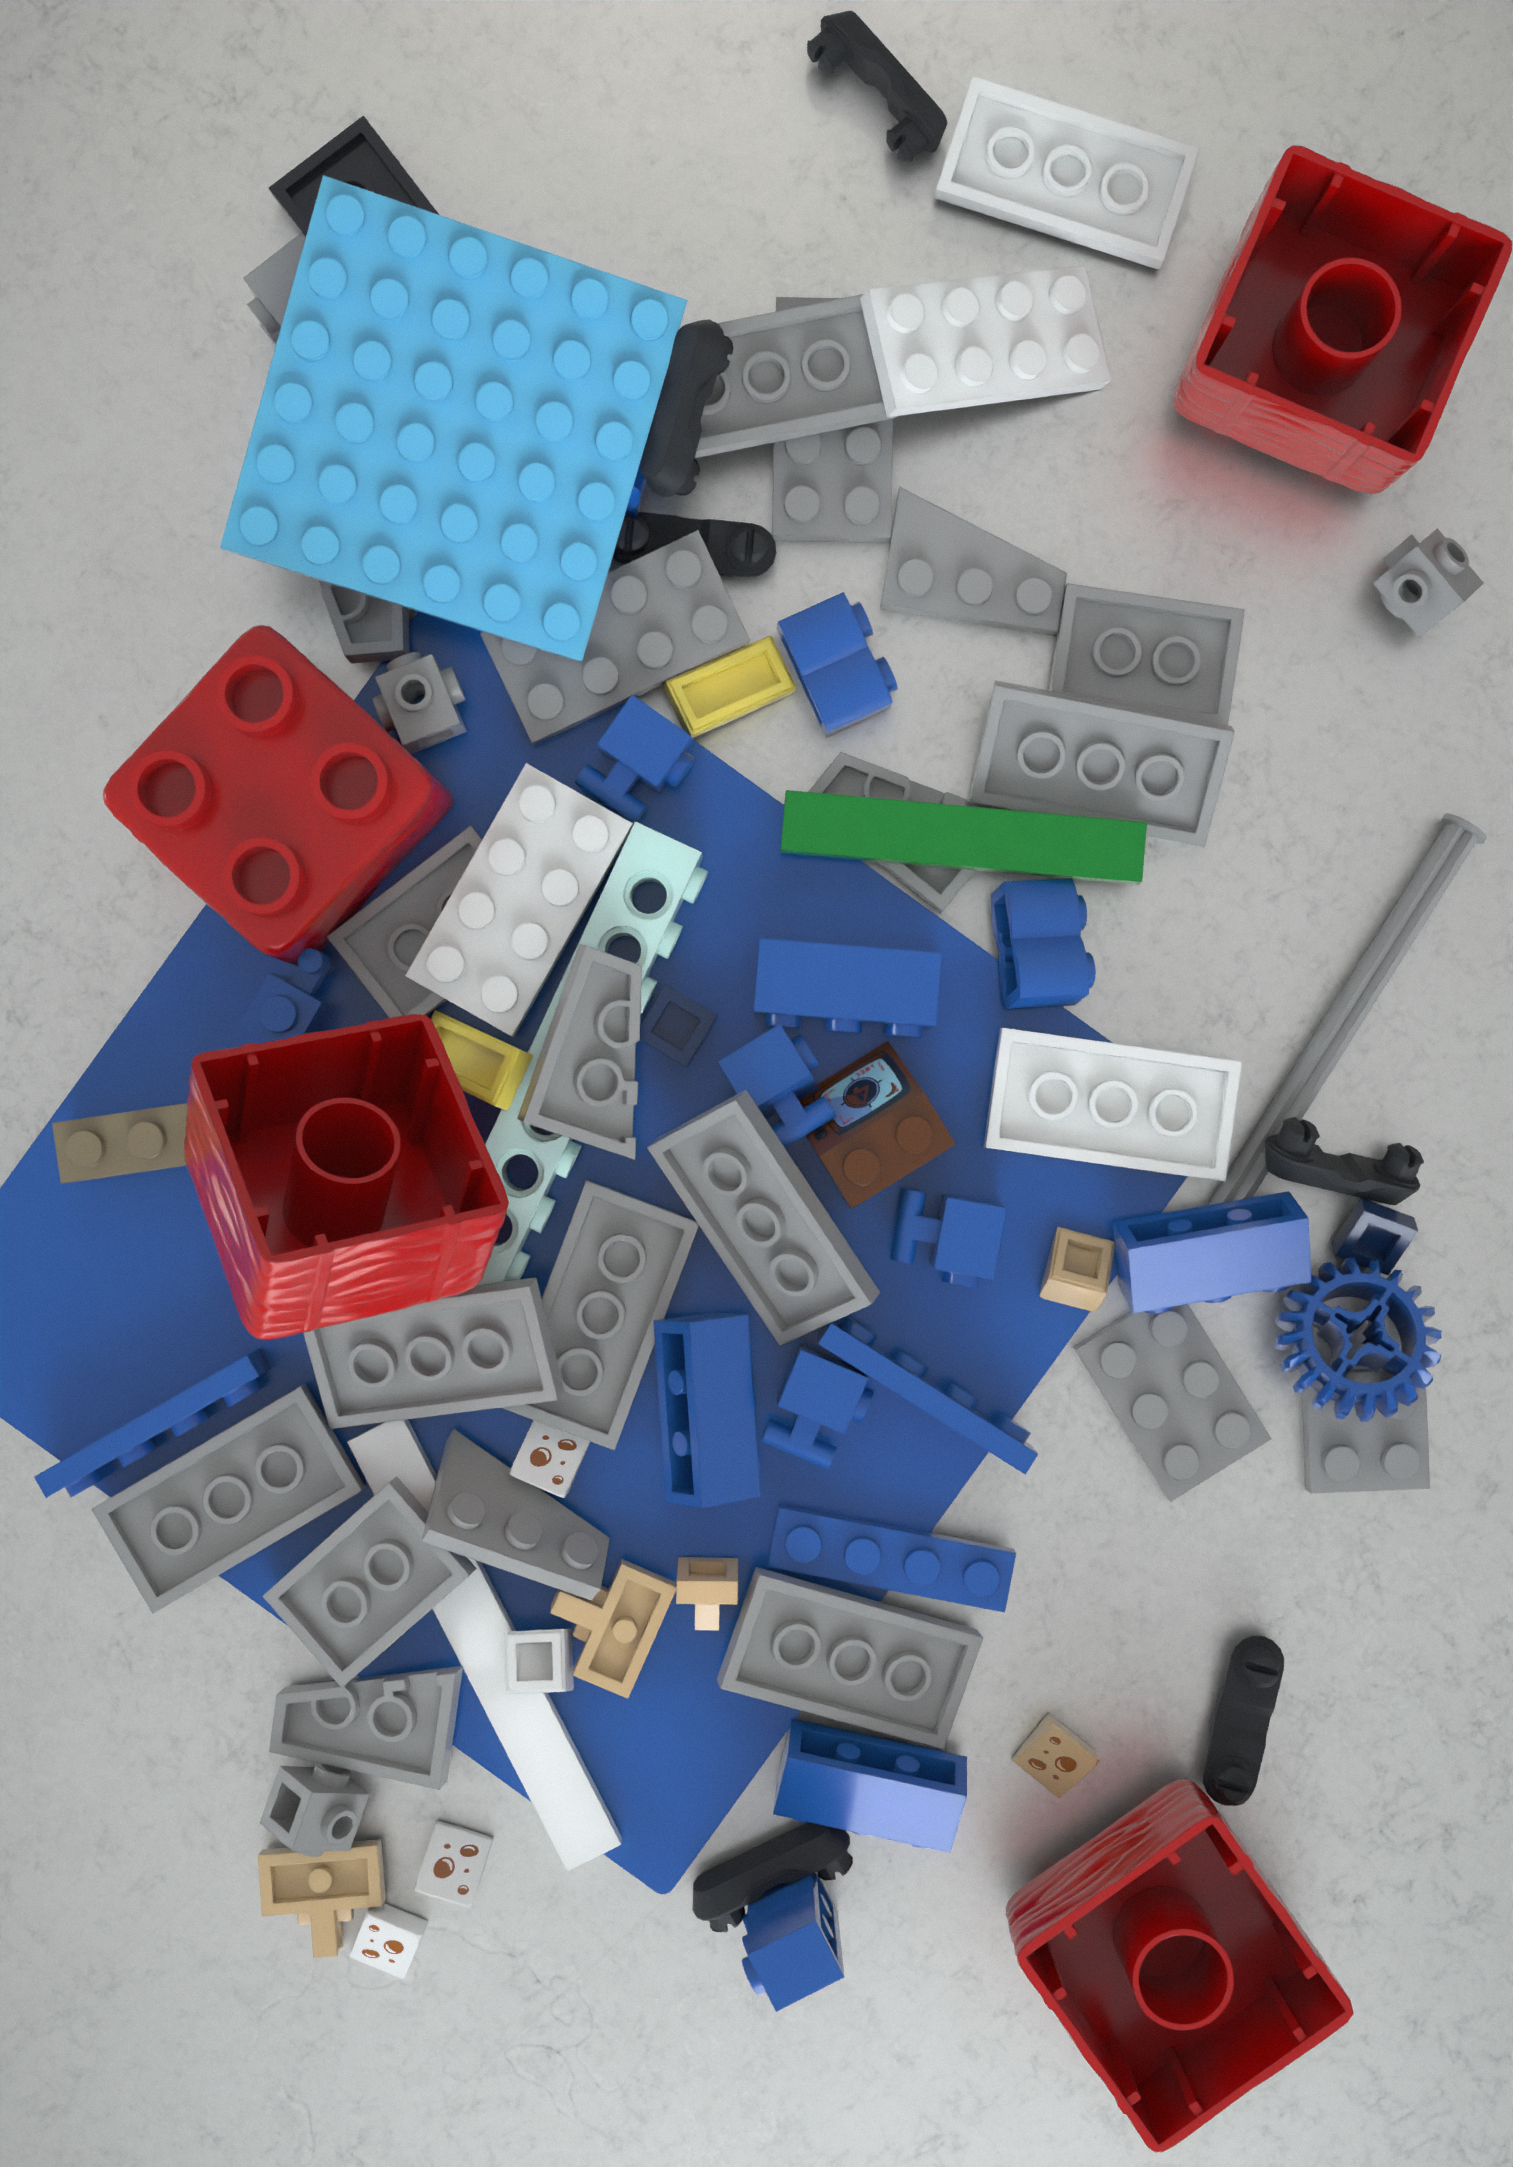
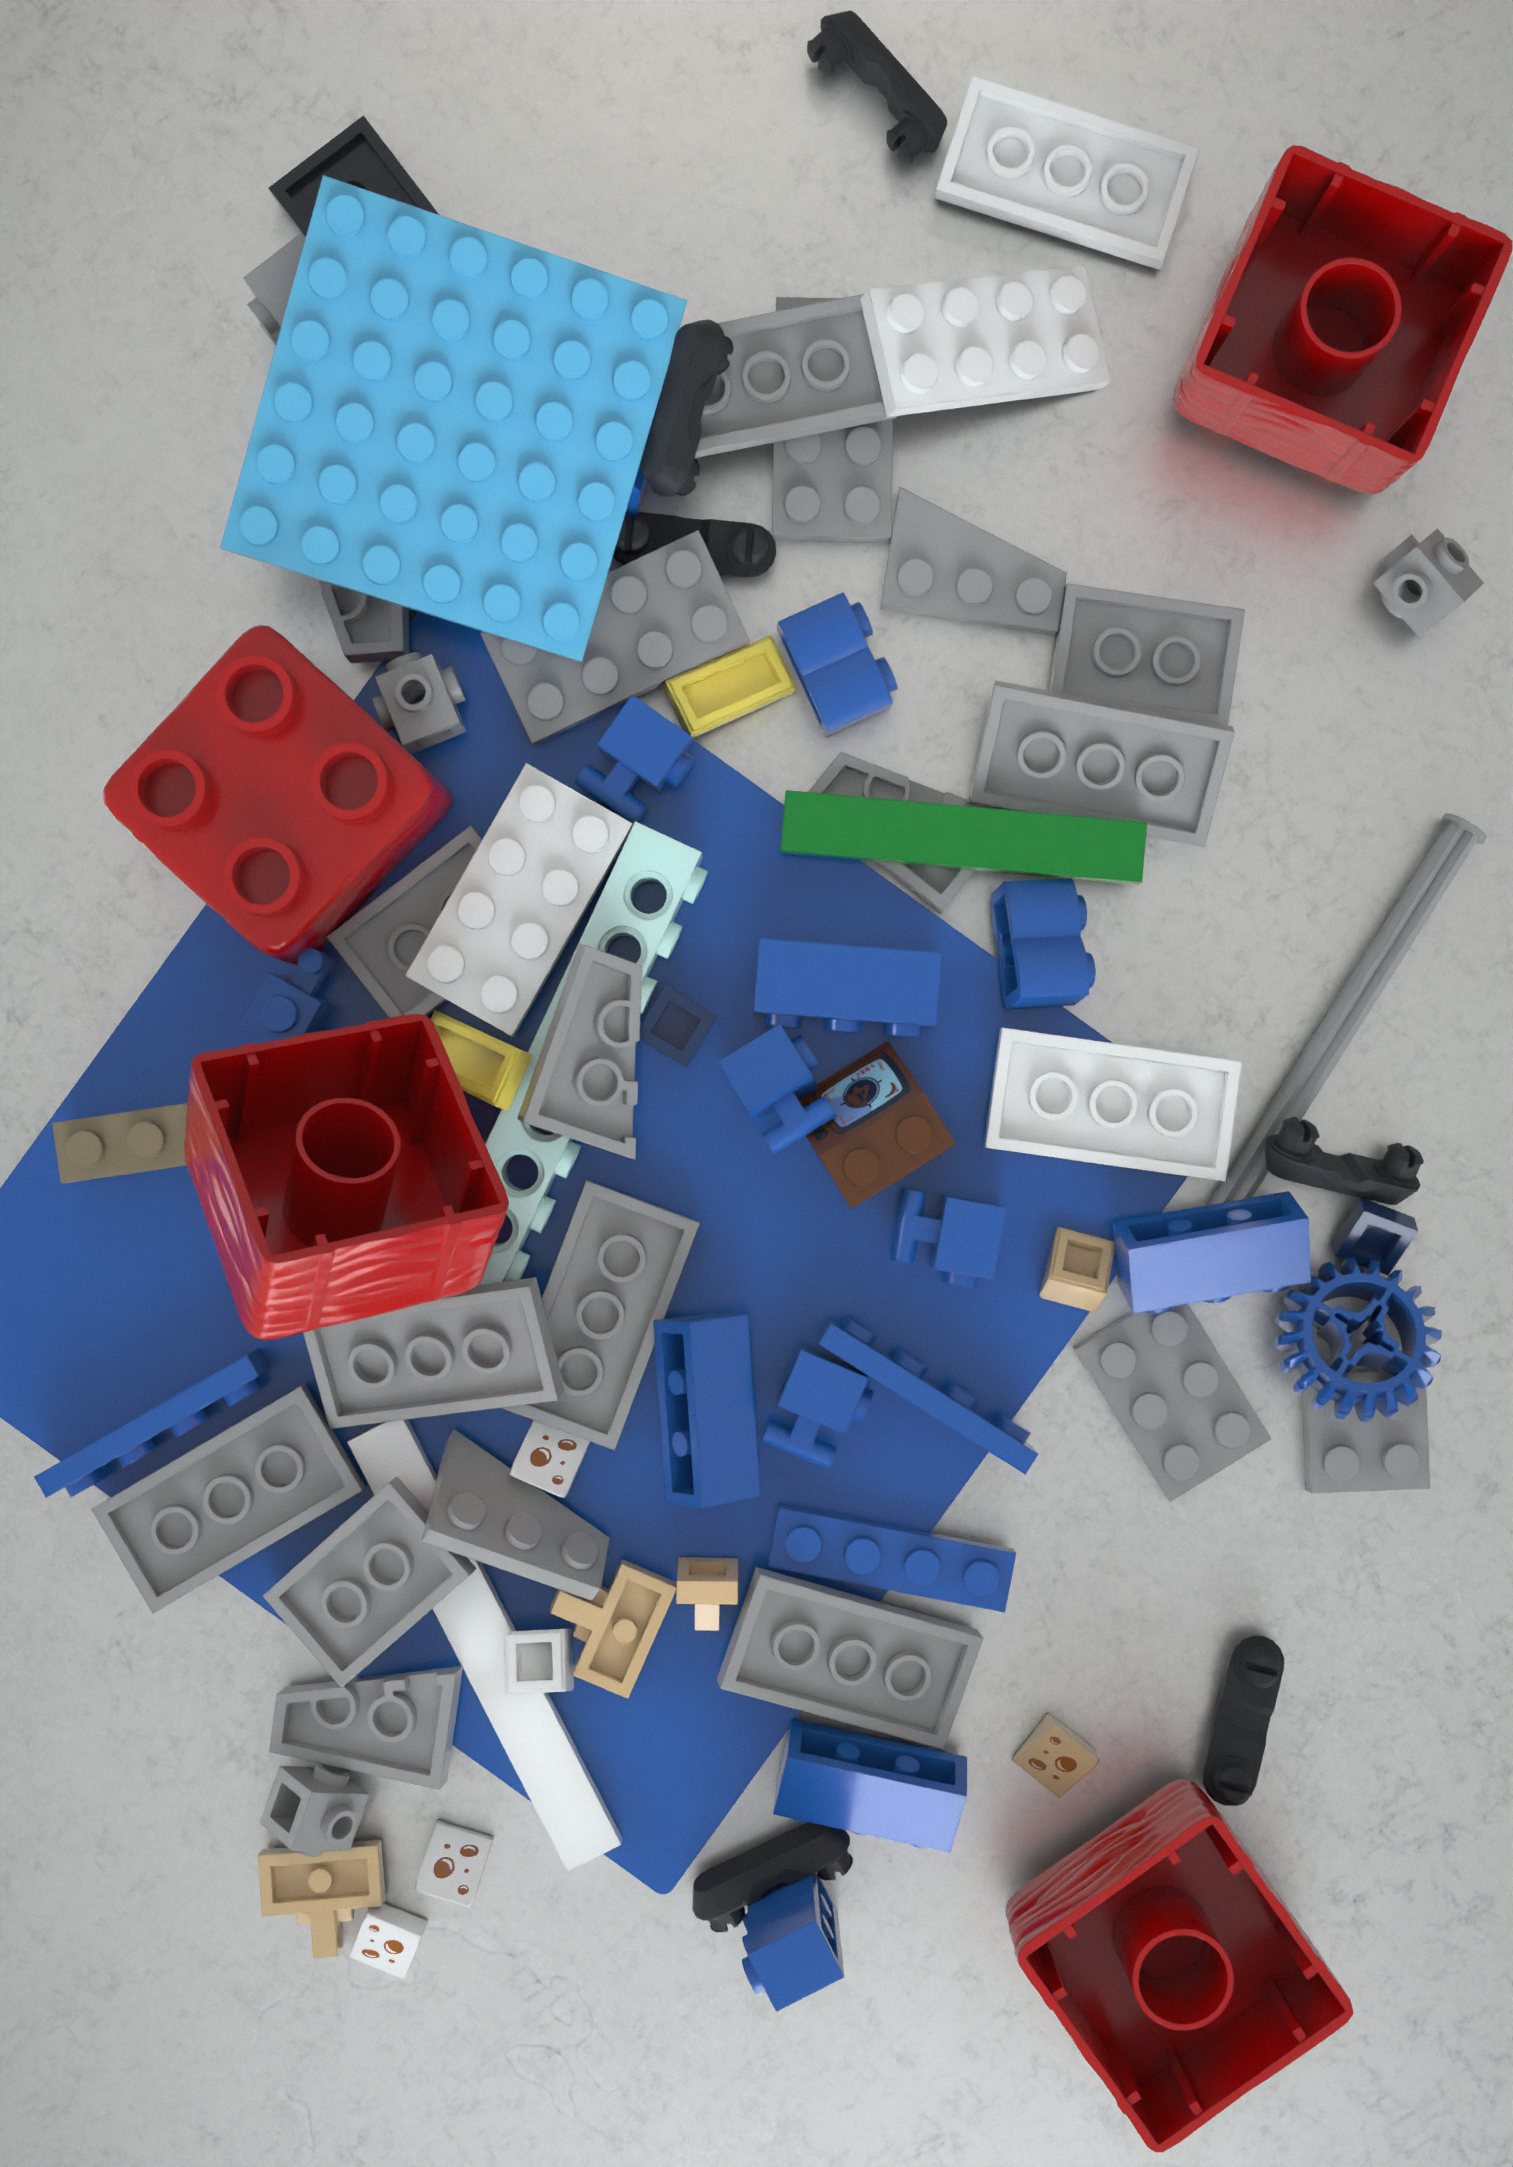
(763, 1219): light grey plate -> none

